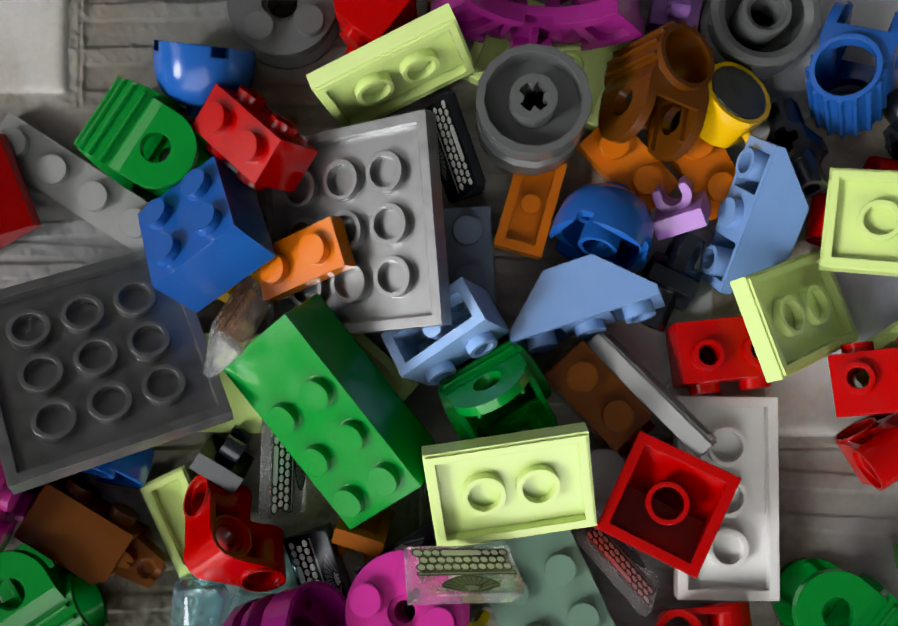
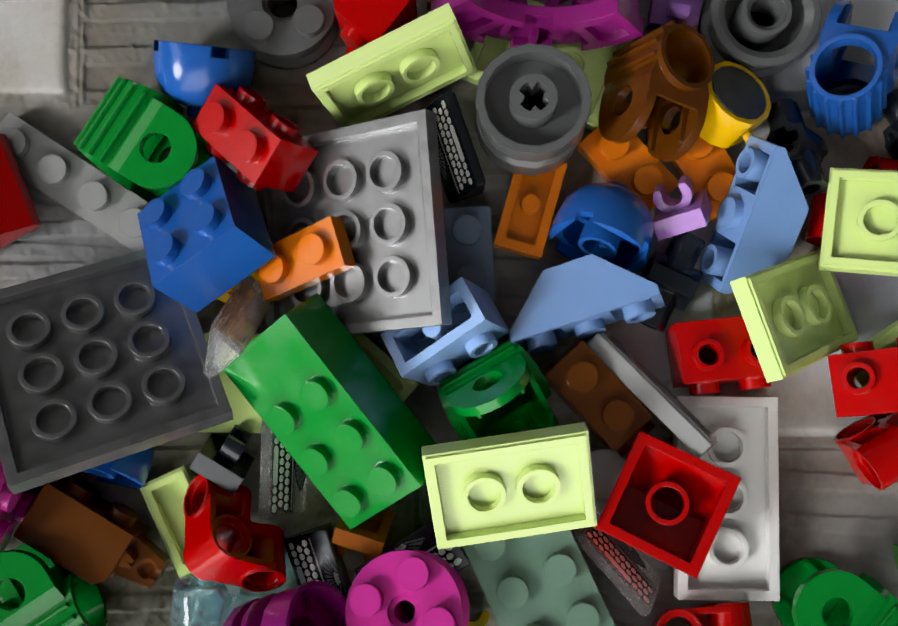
(461, 575): slope -> none

